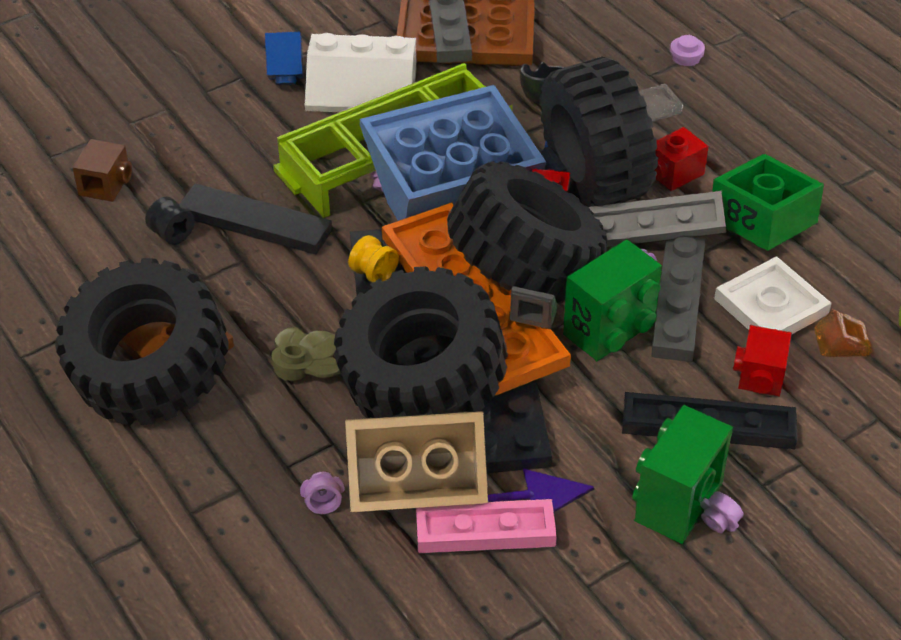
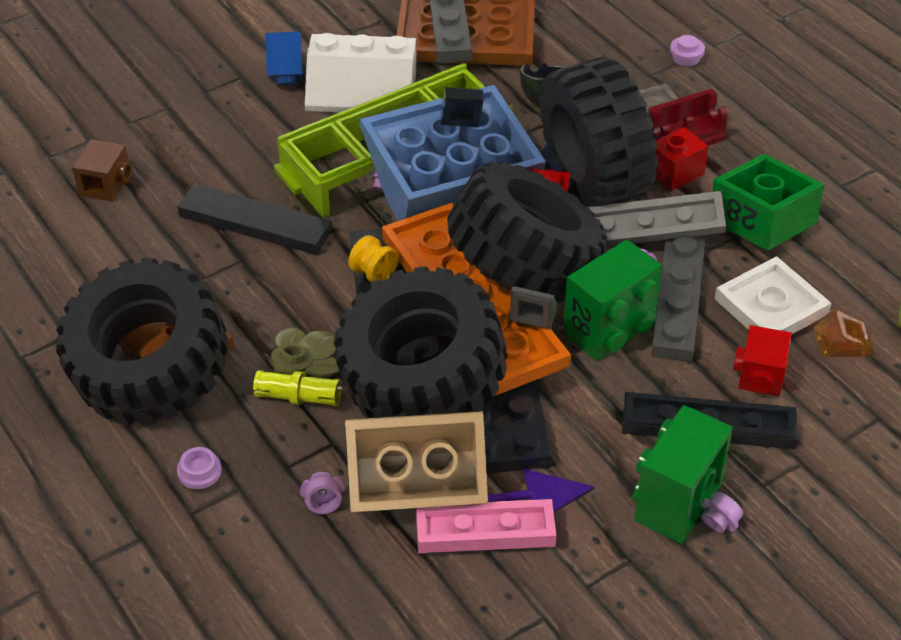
(170, 220): black wheel -> none
(199, 468): none -> lavender plate
(297, 388): none -> neon yellow pin
(462, 107): none -> black plate
(694, 113): none -> dark red hinge

